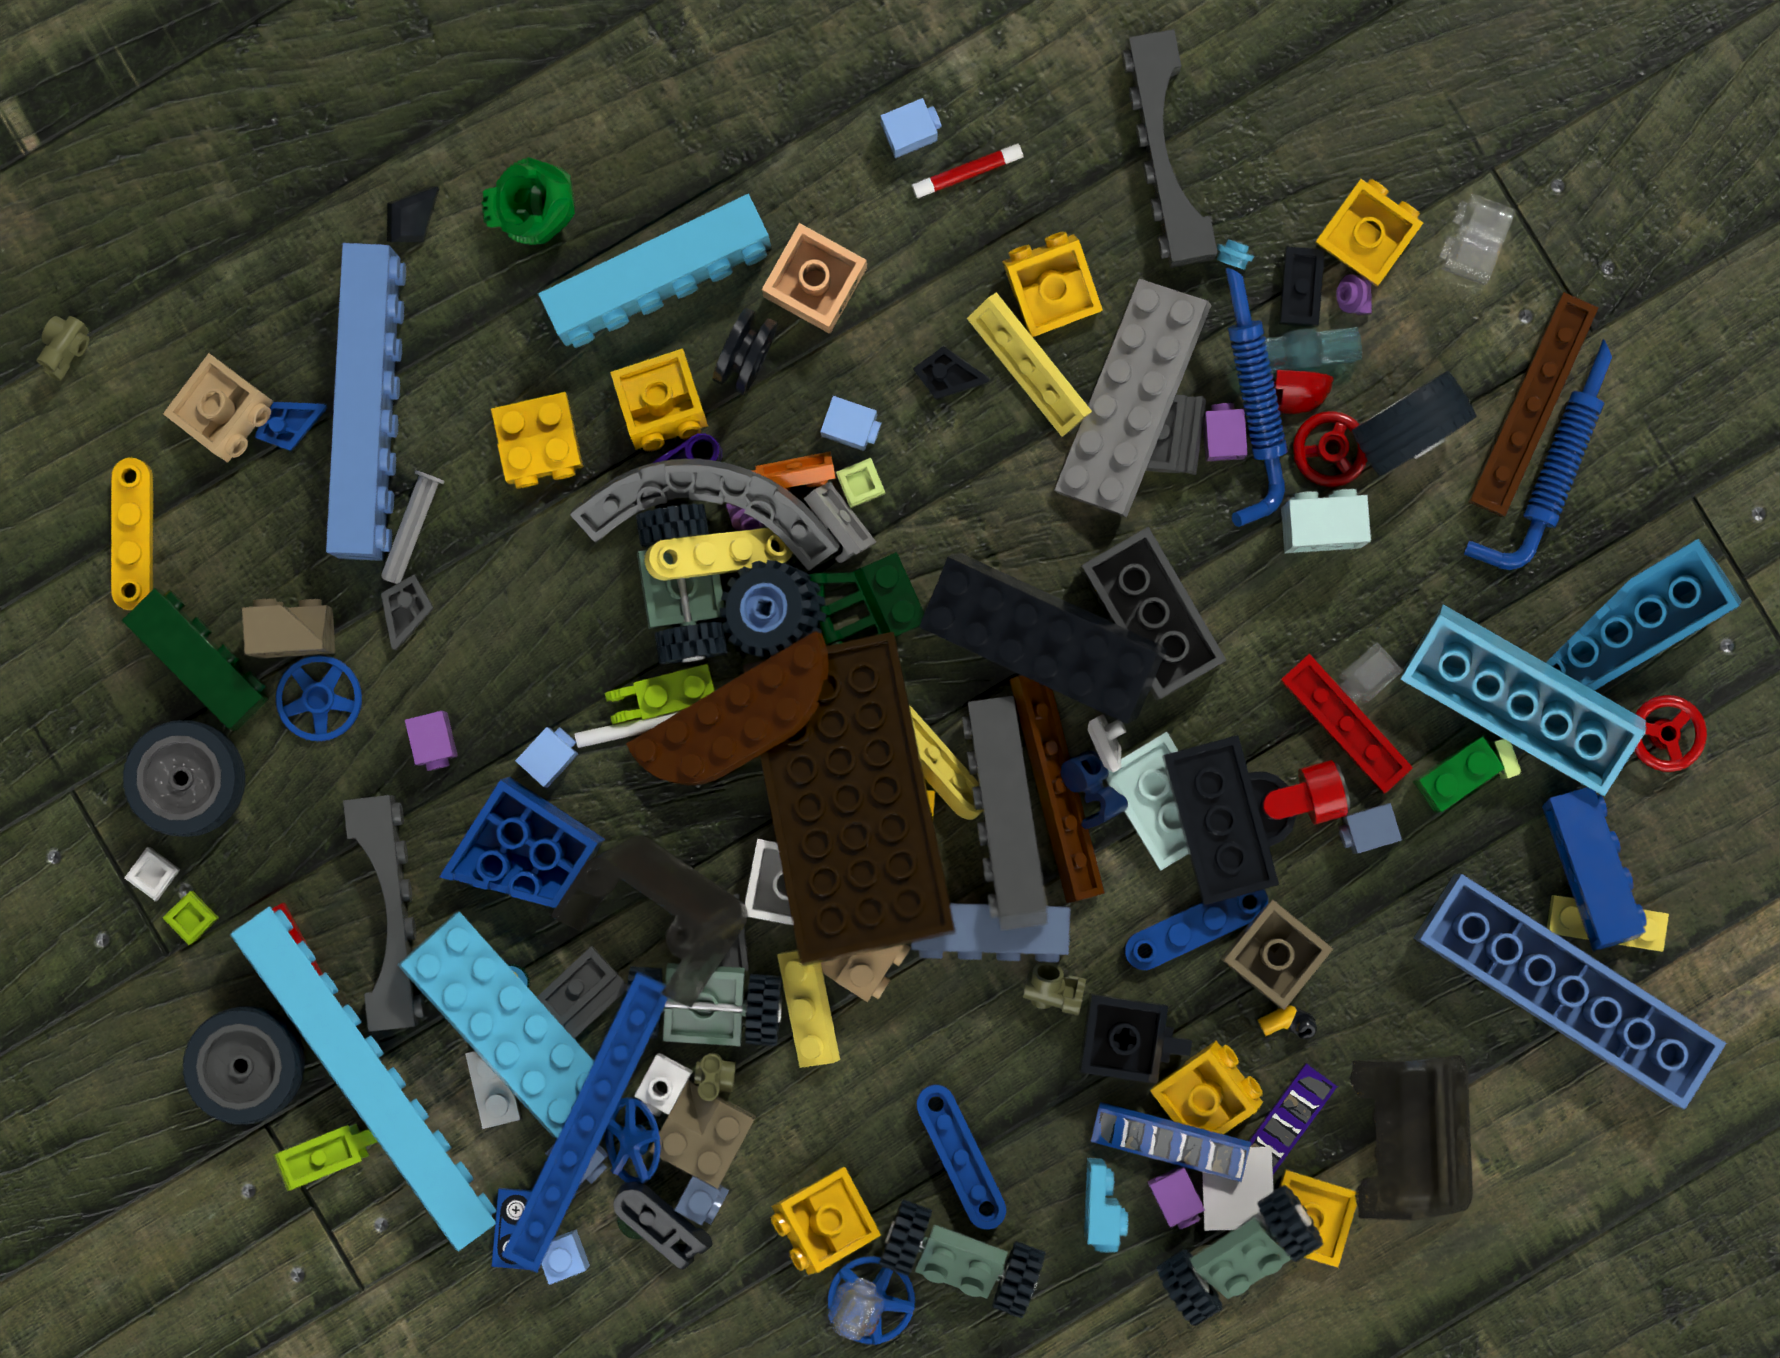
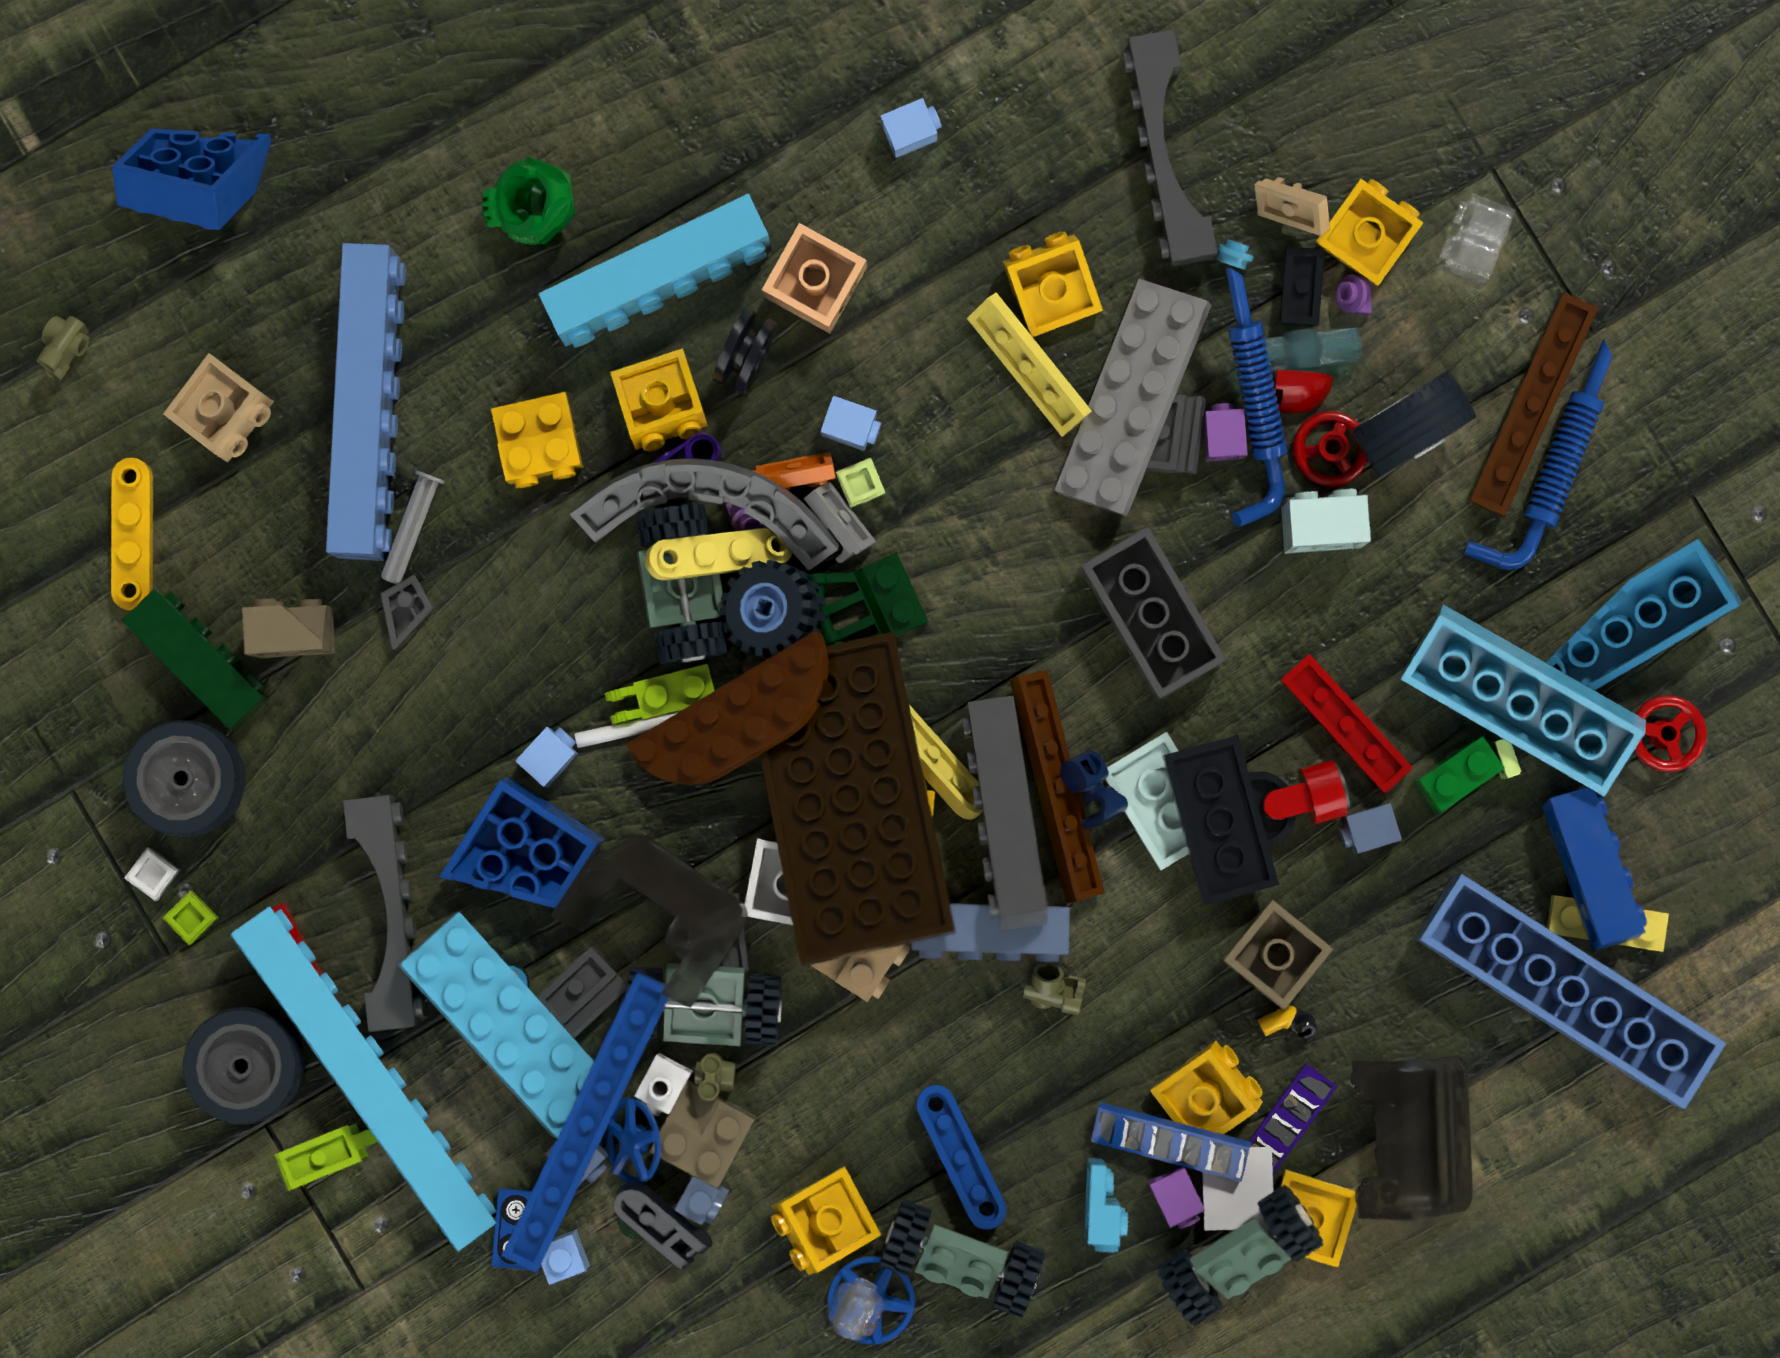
(190, 176): none -> blue wedge
(289, 423): blue piece -> none
(319, 698): blue wheel -> none
(411, 215): black piece -> none
(431, 740): medium lavender brick -> none
(493, 1098): white plate -> none
(808, 1011): light yellow plate -> none
(948, 374): black piece -> none
(967, 170): red bar -> none
(1043, 637): black brick -> none
(1105, 741): white piece -> none
(1140, 1058): black hinge -> none
(1191, 929): blue plate -> none
(1292, 205): none -> tan plate
(1369, 674): clear brick -> none

